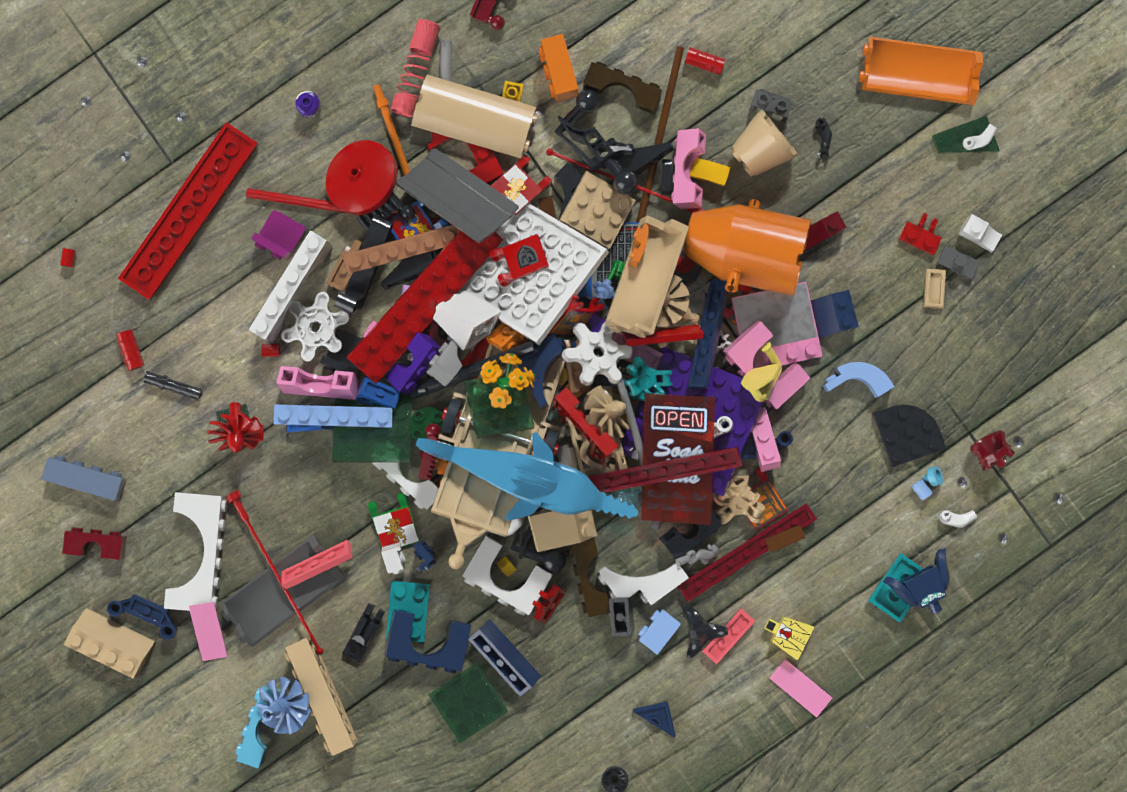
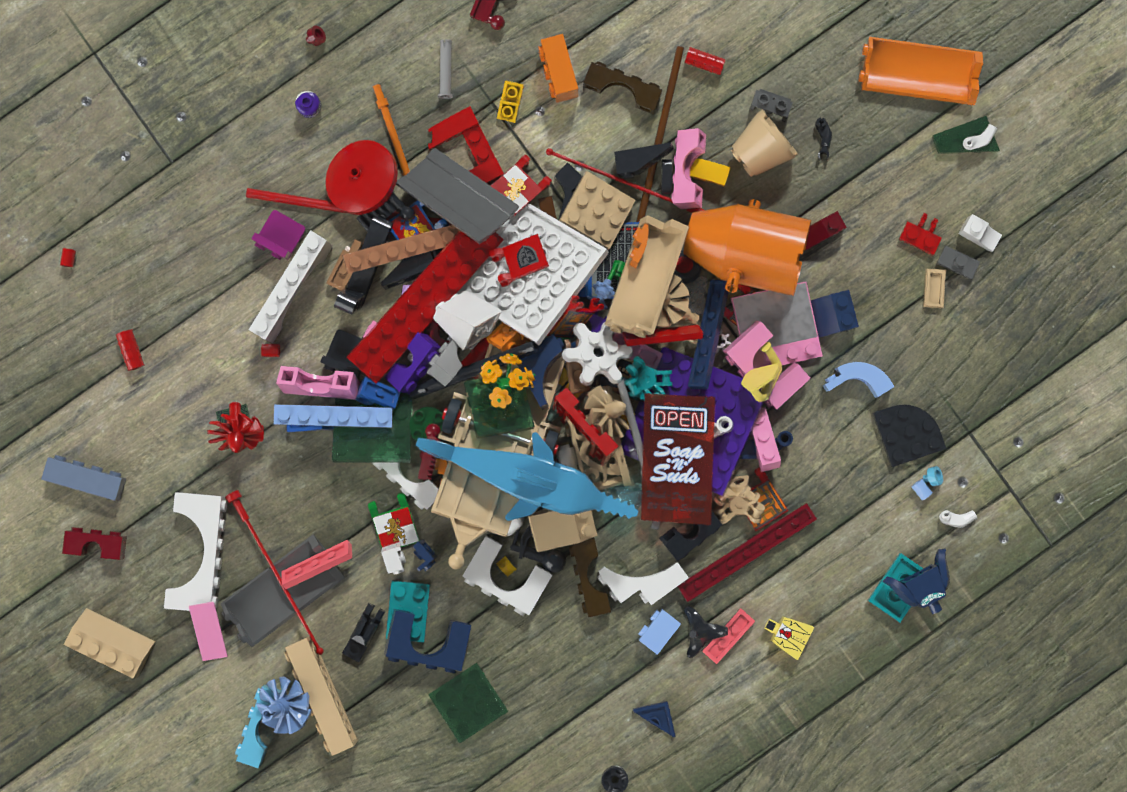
(147, 611): dark blue plate -> none
(164, 382): black pin -> none
(188, 211): red plate -> none
(306, 318): white plate -> none
(315, 36): none -> dark red tile
(423, 43): coral piece -> none
(474, 116): tan cylinder -> none
(505, 657): dark blue brick -> none
(551, 600): red hinge -> none
(588, 102): black piece -> none
(621, 616): black slope -> none
(667, 470): dark red plate -> none
(702, 555): light grey animal -> none
(785, 538): reddish brown sticker -> none
(800, 688): bright pink piece -> none
(992, 450): dark red hair -> none

